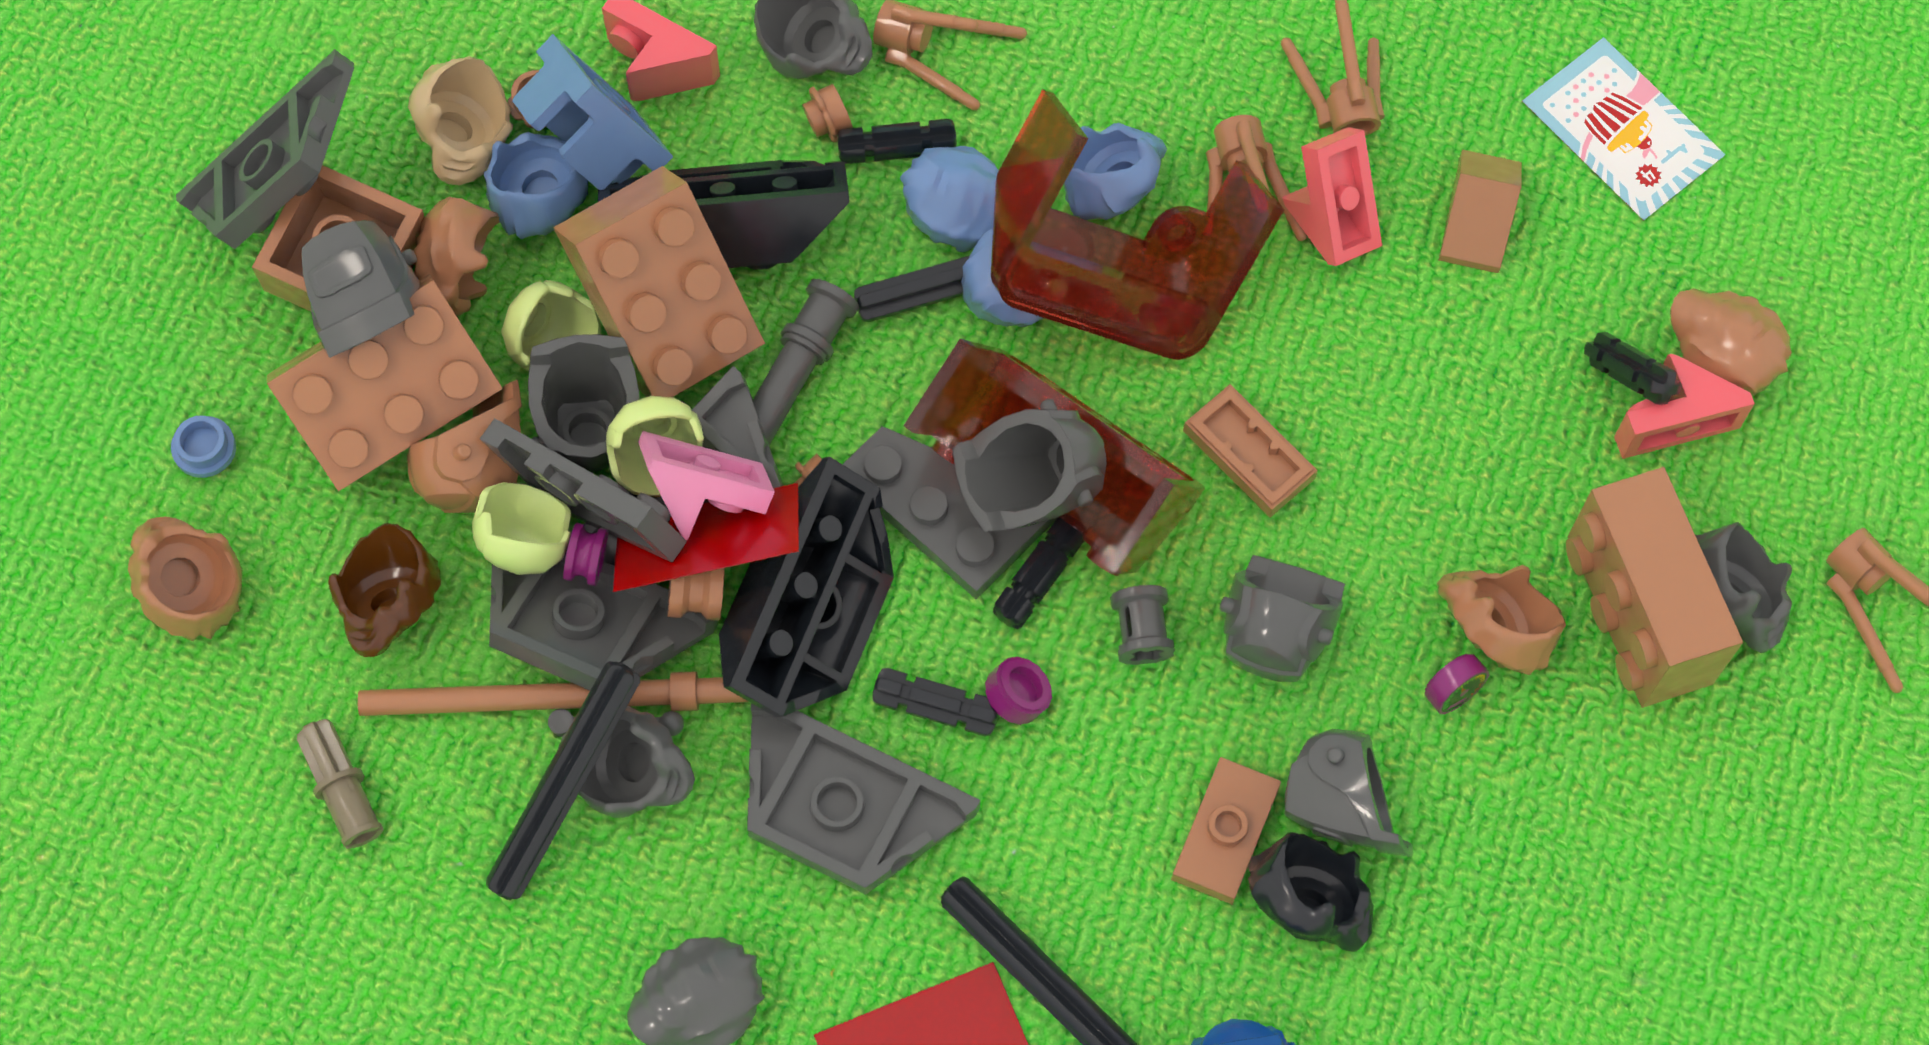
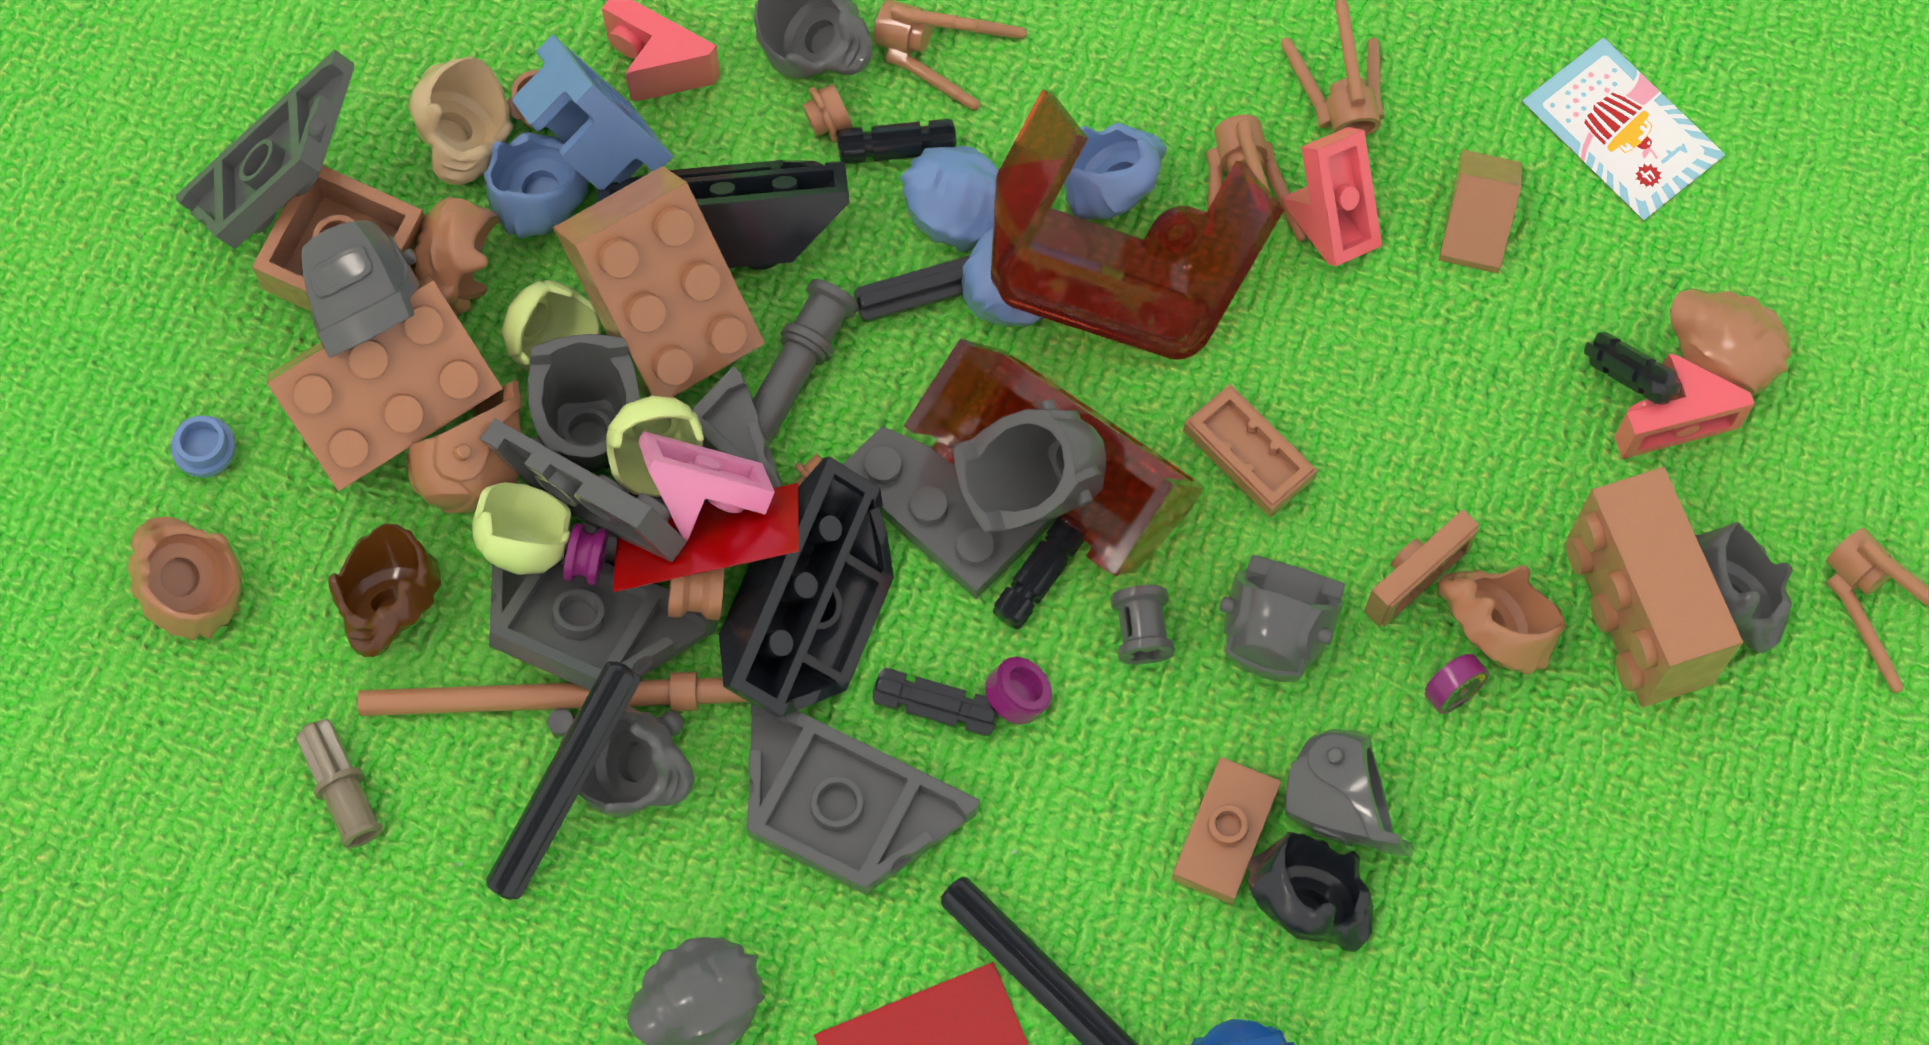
(1419, 567): none -> nougat plate

